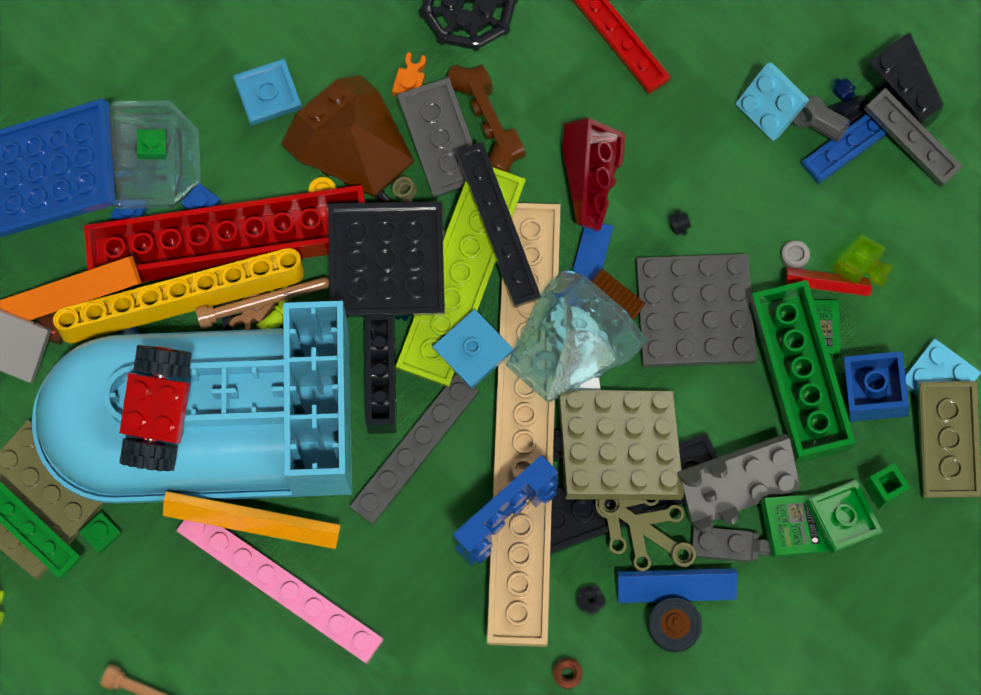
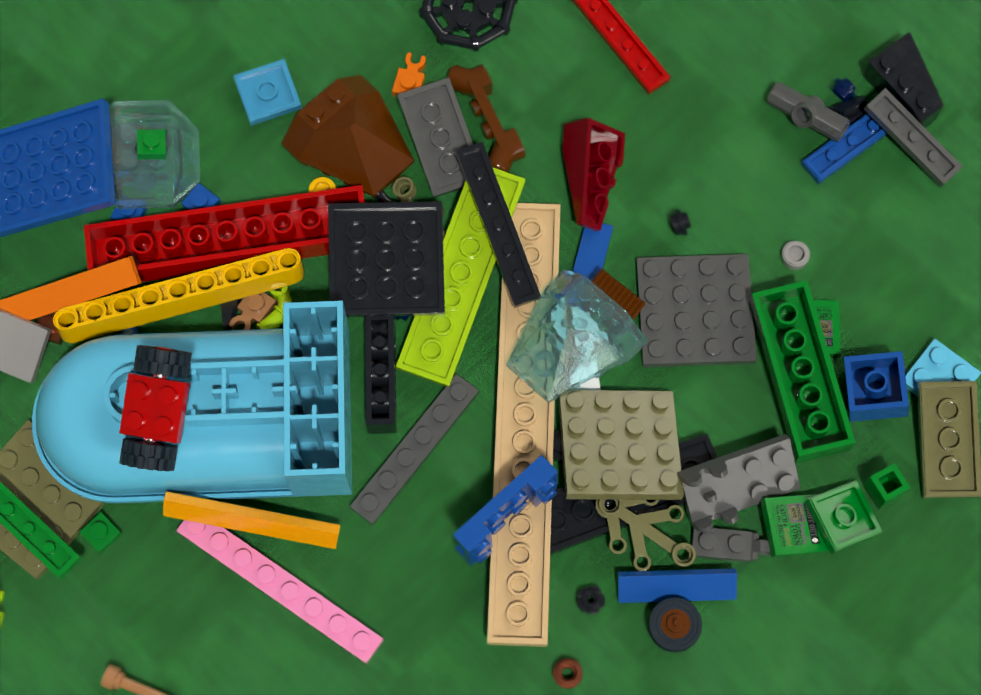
(209, 315): medium nougat piece -> none
(473, 349): dark azure plate -> none
(772, 101): medium azure plate -> none
(828, 281): red tile -> none
(863, 258): clear neon green plate -> none

